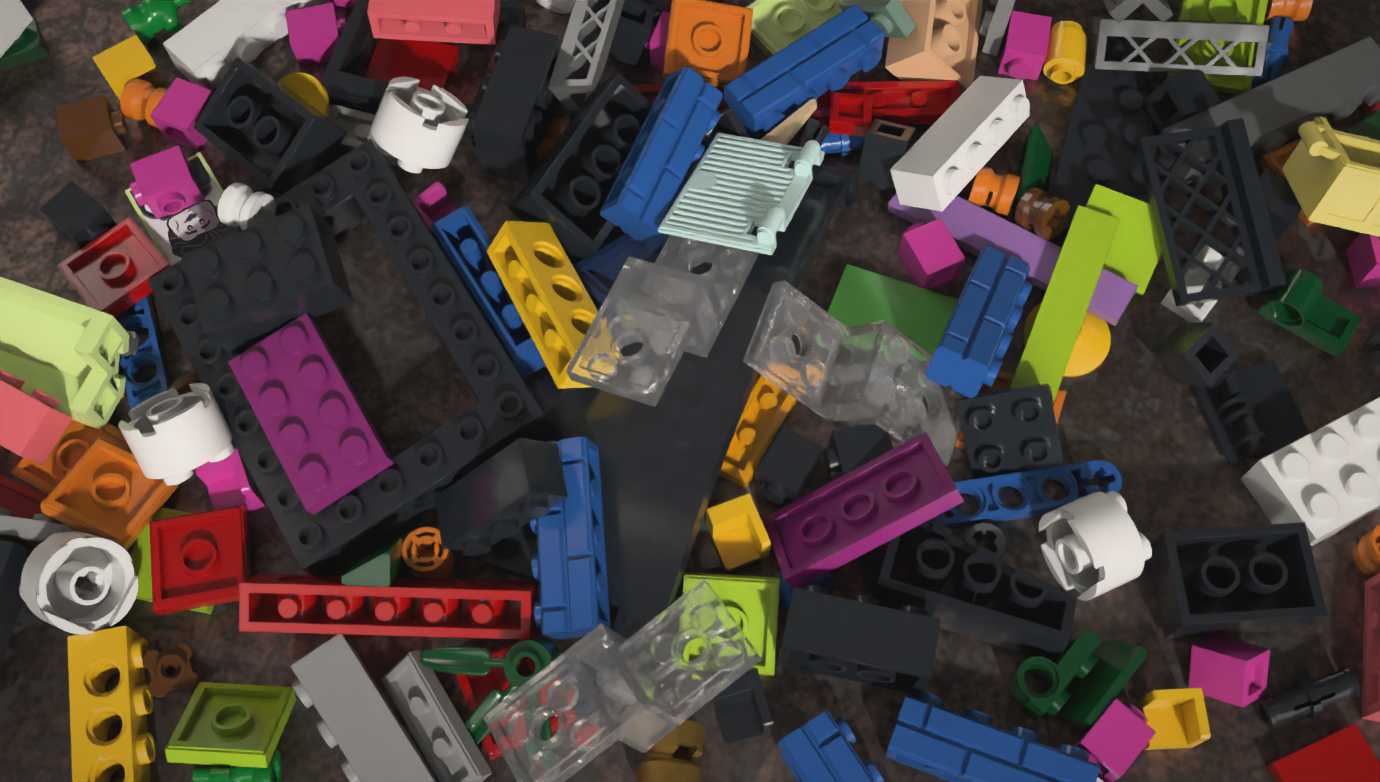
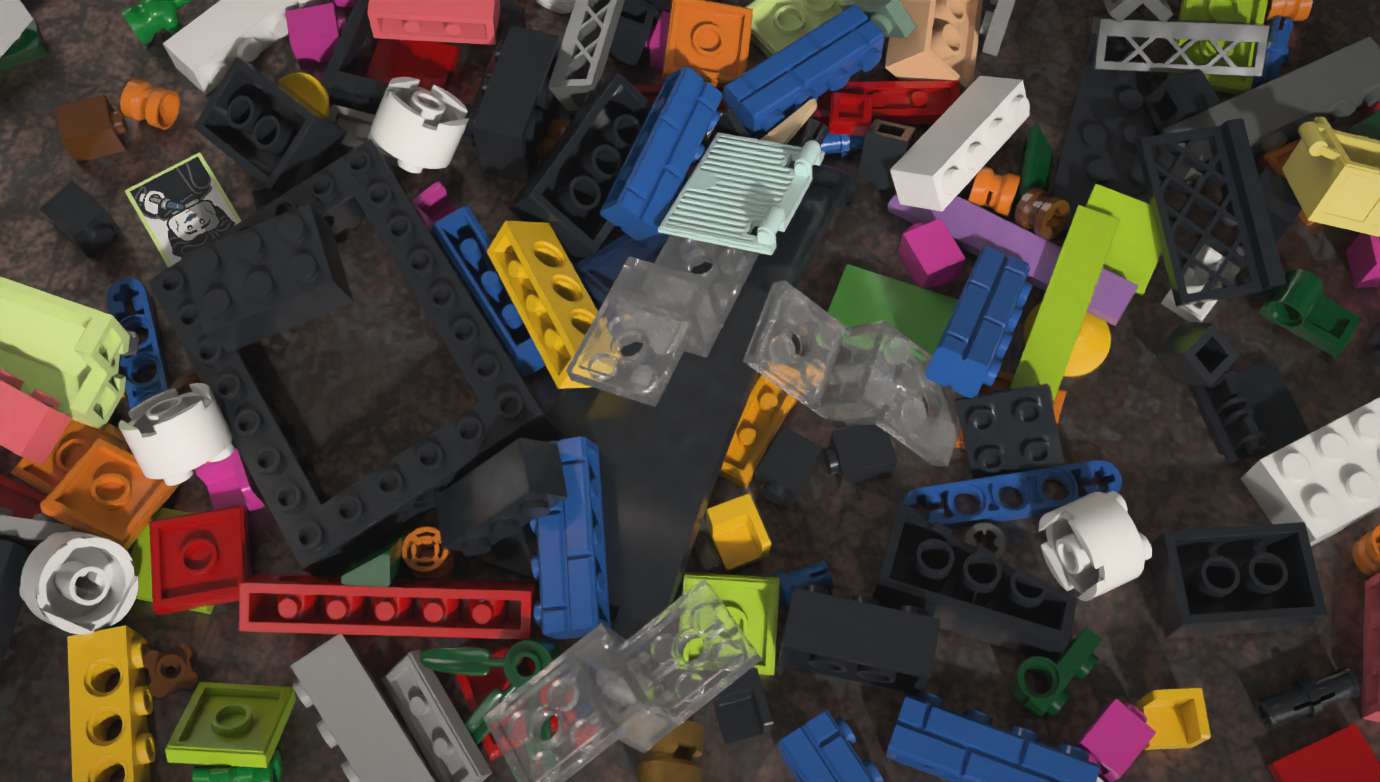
(115, 268): tile -> none
(124, 63): yellow panel -> none
(165, 182): dark pink brick -> none
(180, 111): dark pink brick -> none
(244, 208): white wheel -> none
(310, 414): magenta plate -> none
(861, 511): magenta plate -> none
(1024, 45): dark pink brick -> none
(1065, 52): yellow brick -> none
(1101, 685): dark green slope -> none
(1229, 669): dark pink panel -> none

